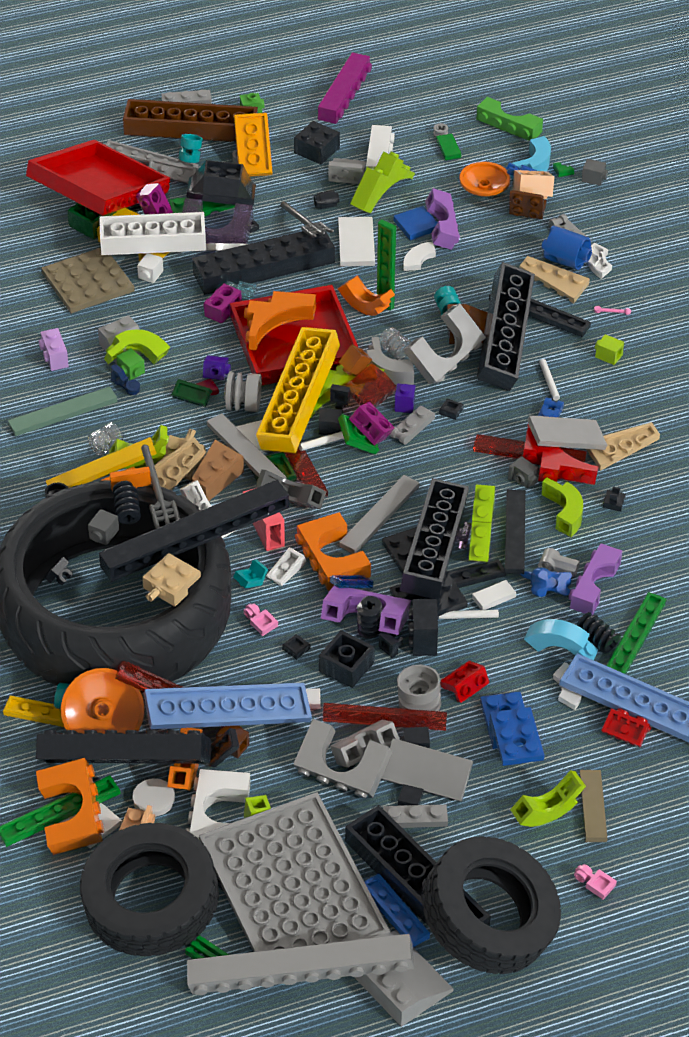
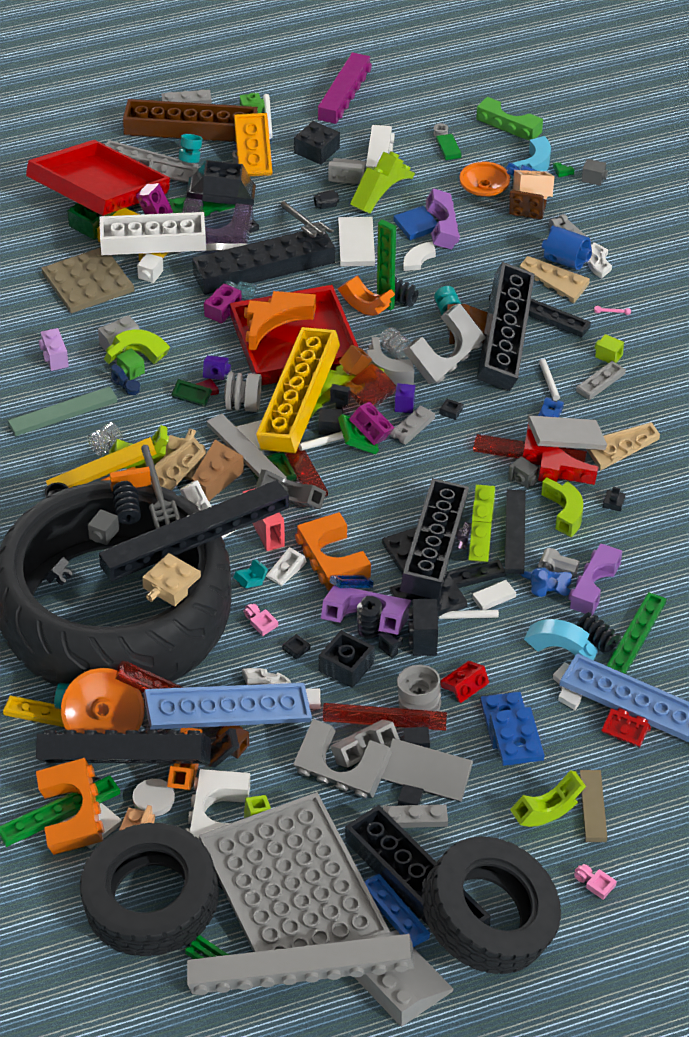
(259, 676): none -> white tile
(266, 98): none -> white bar
(379, 514): light grey tile -> none
(404, 293): none -> black piece
(600, 380): none -> light grey tile

